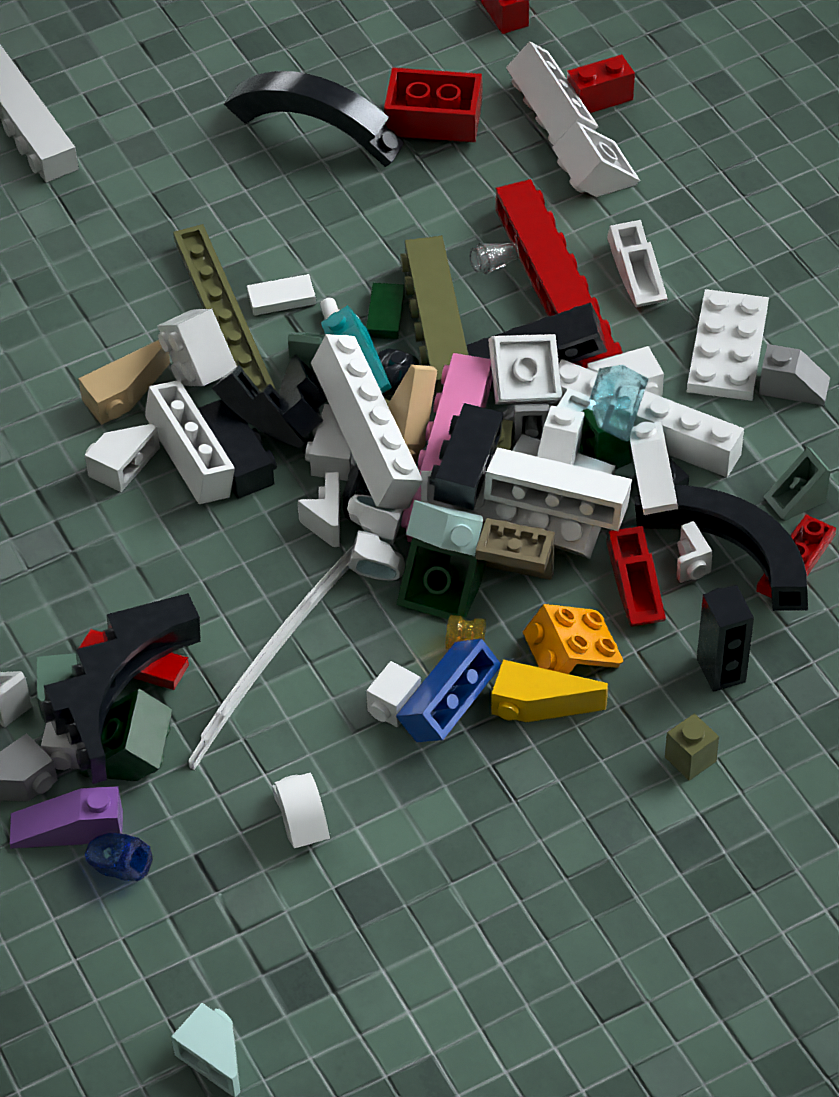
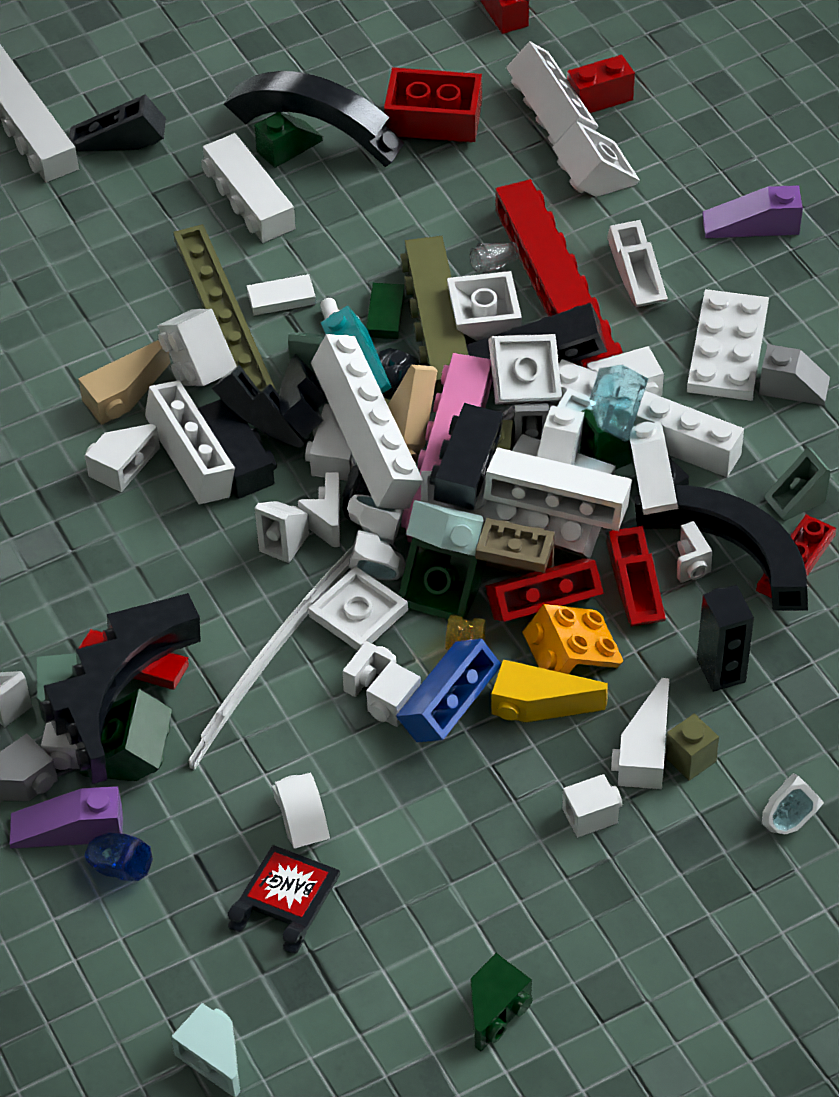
(121, 128): none -> black slope
(248, 188): none -> white brick
(280, 529): none -> white slope
(284, 137): none -> dark green slope
(287, 890): none -> flag
(358, 608): none -> white plate
(364, 666): none -> white bracket
(484, 304): none -> white slope
(497, 996): none -> dark green slope
(556, 586): none -> red brick
(591, 805): none -> white brick
(643, 743): none -> white slope
(760, 213): none -> medium lavender slope
(790, 806): none -> rock

